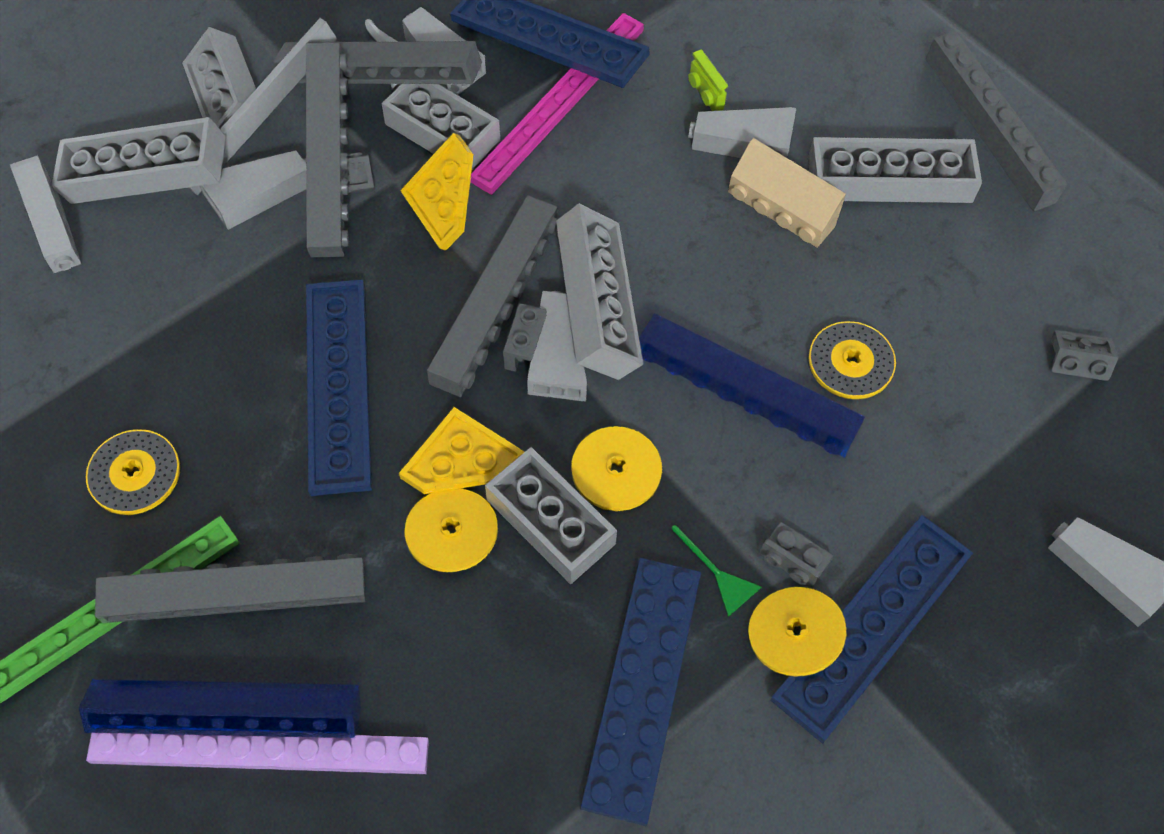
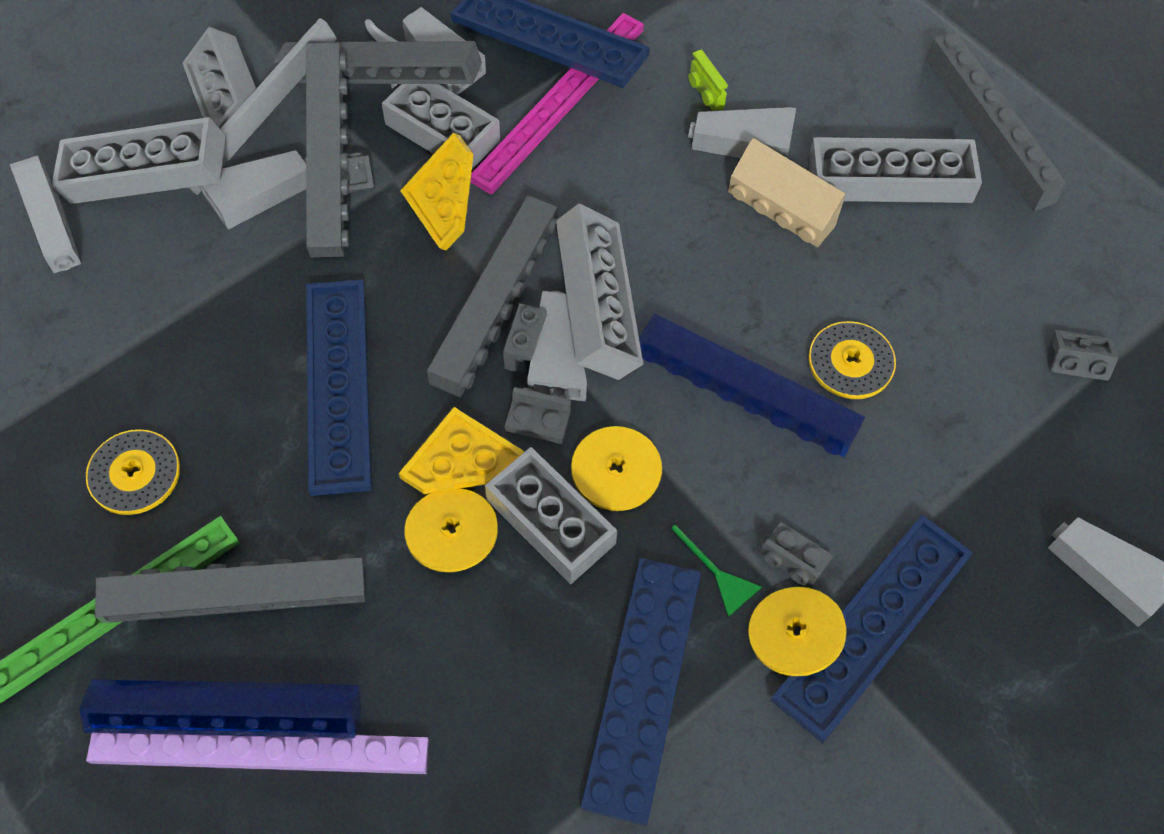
(538, 415): none -> dark grey bracket

